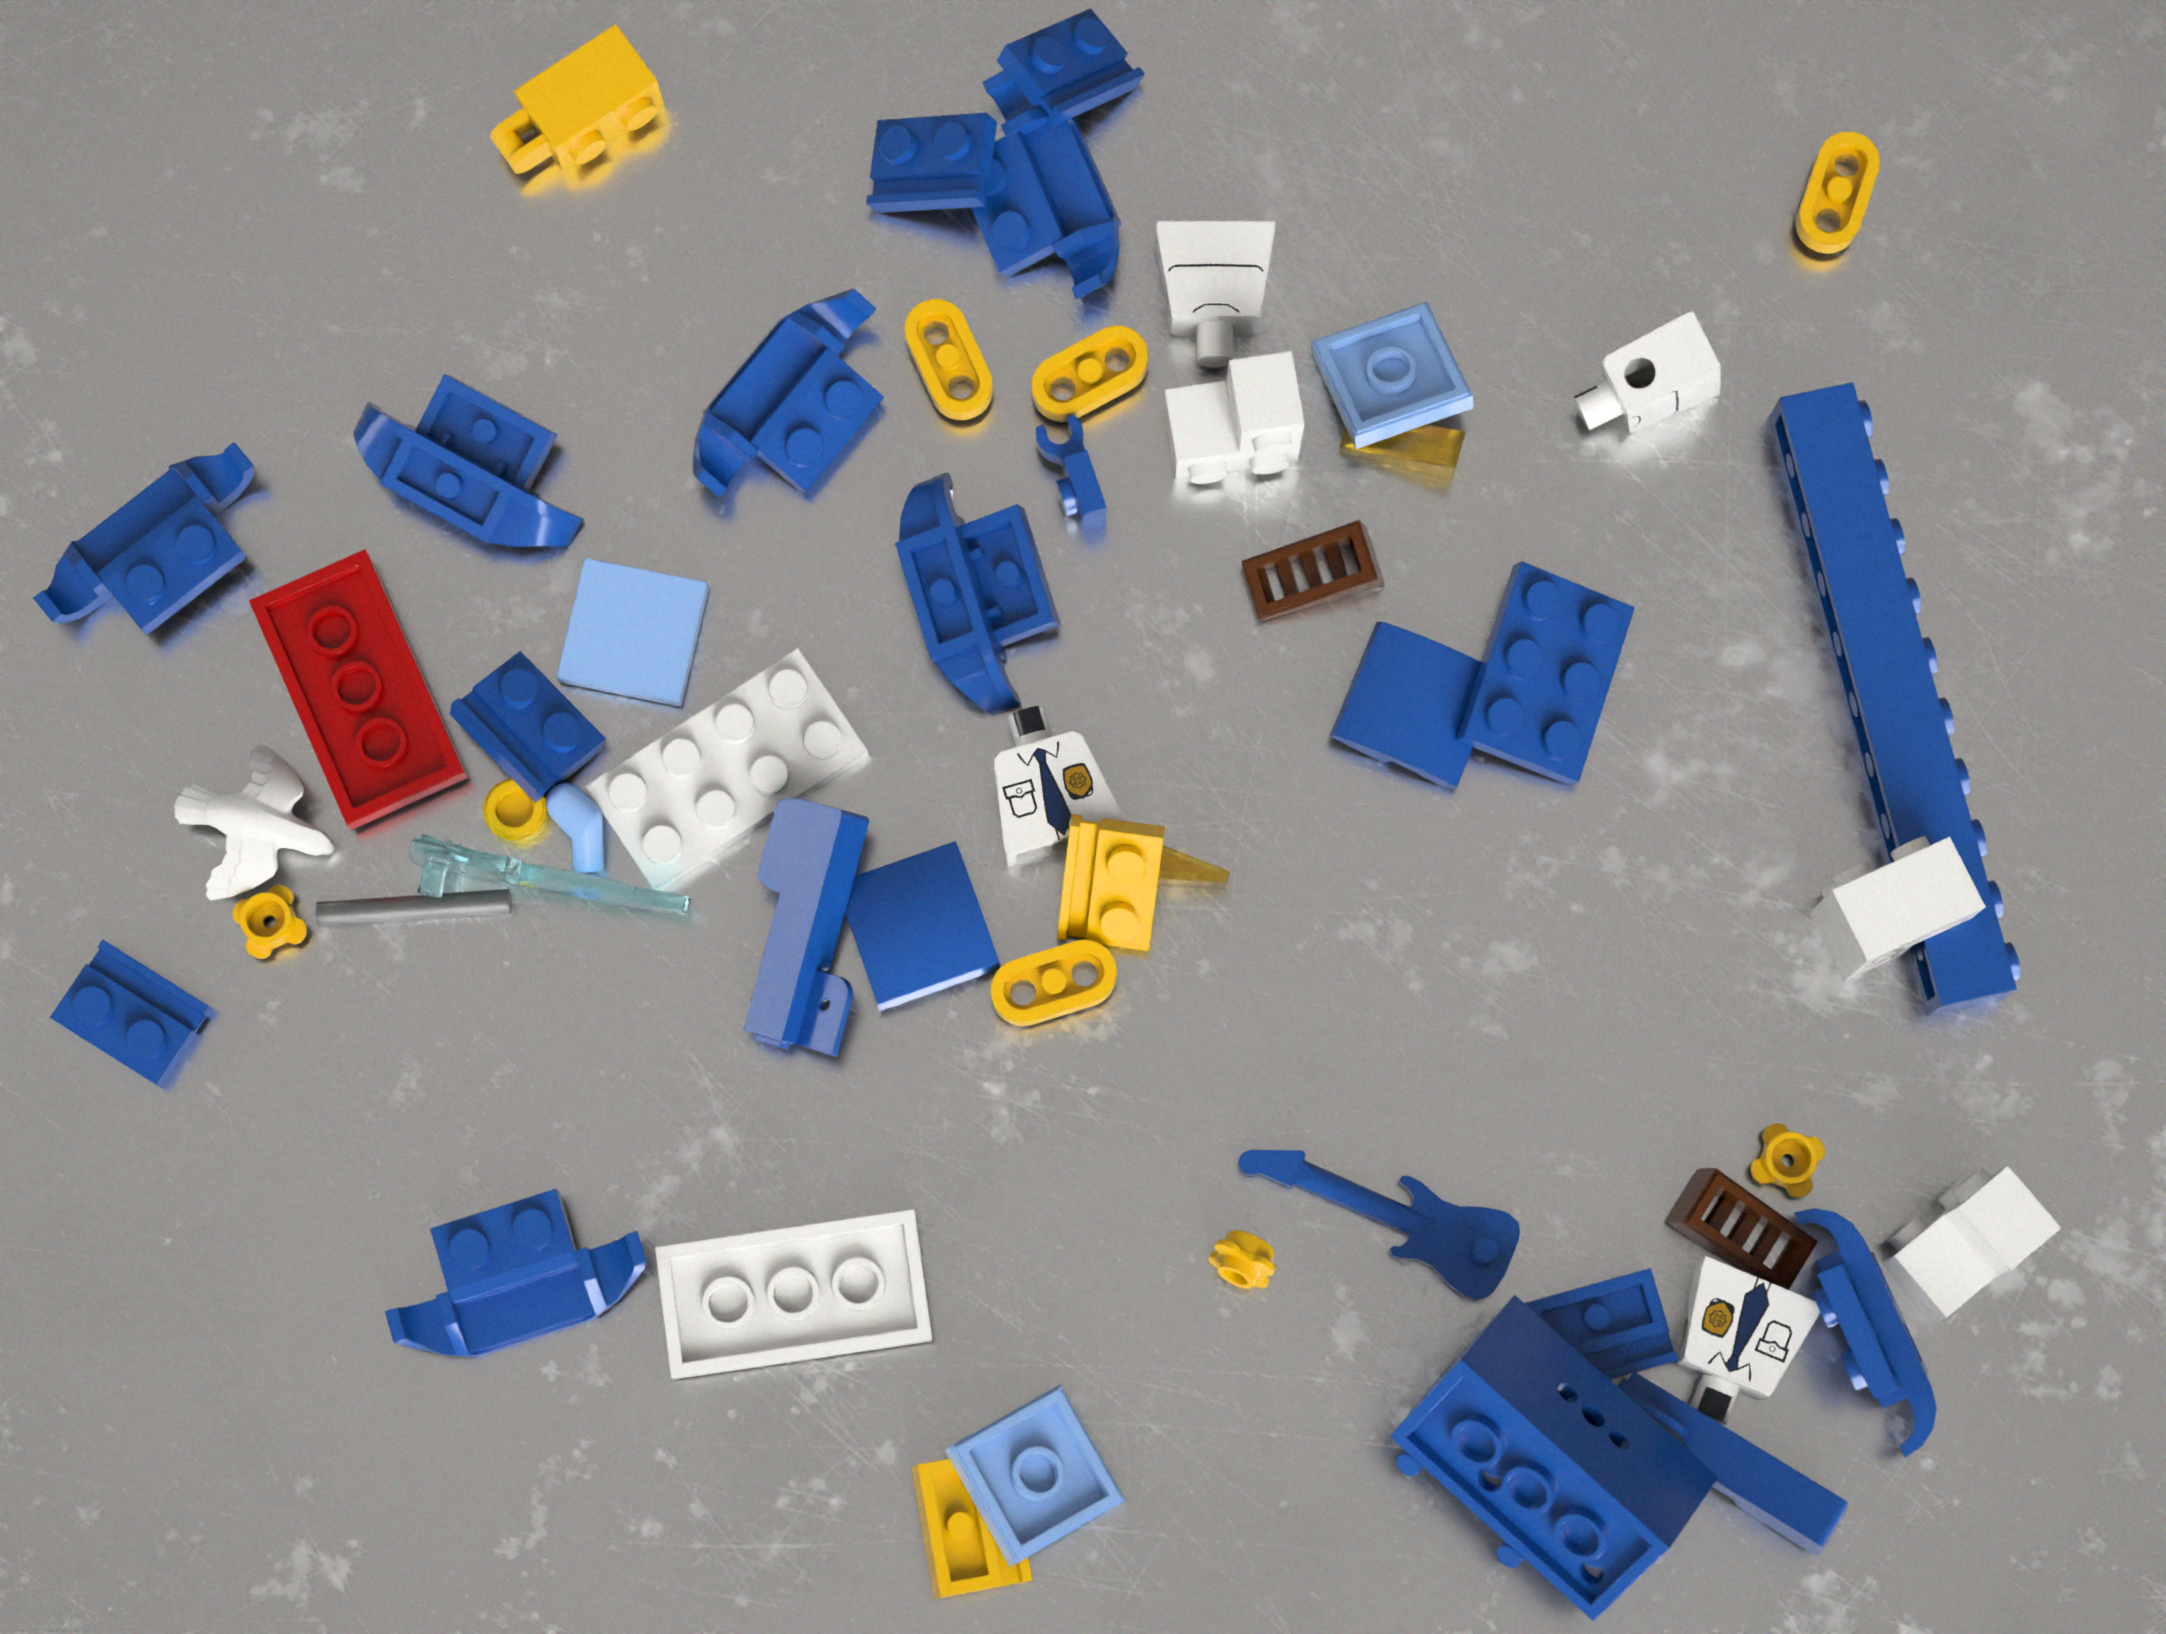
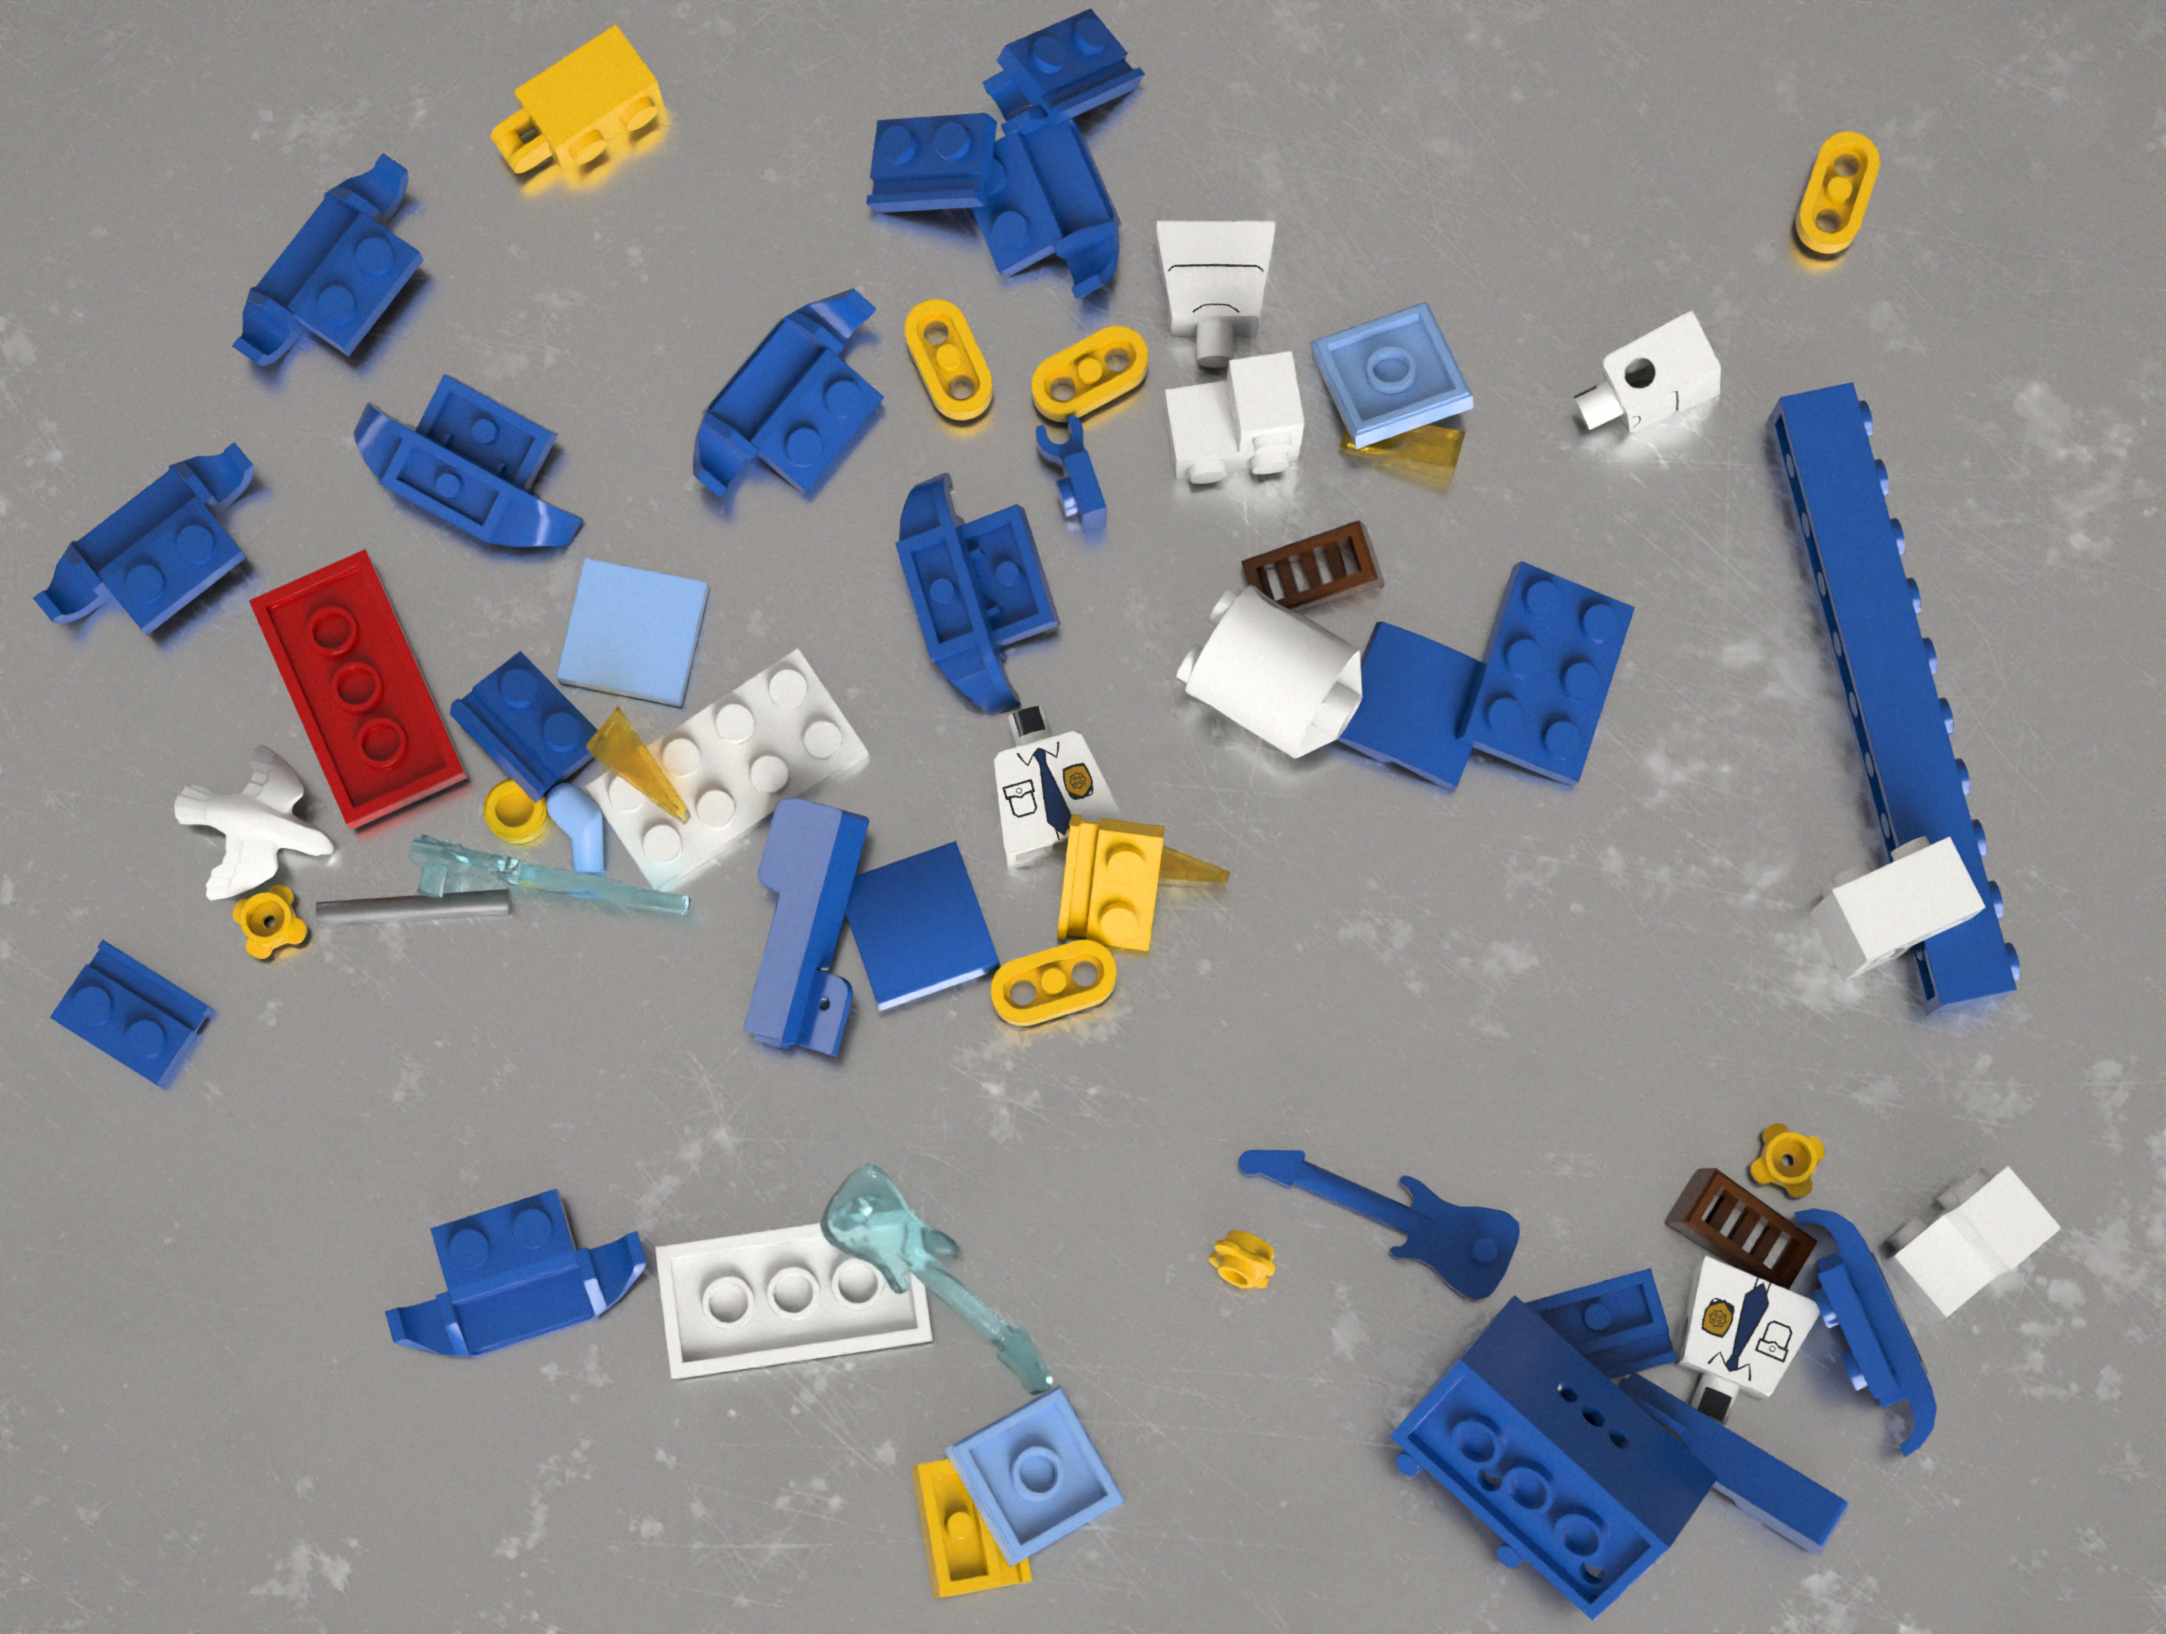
(334, 271): none -> blue plate
(625, 754): none -> clear yellow piece
(875, 1225): none -> clear light blue piece
(1275, 673): none -> white cylinder

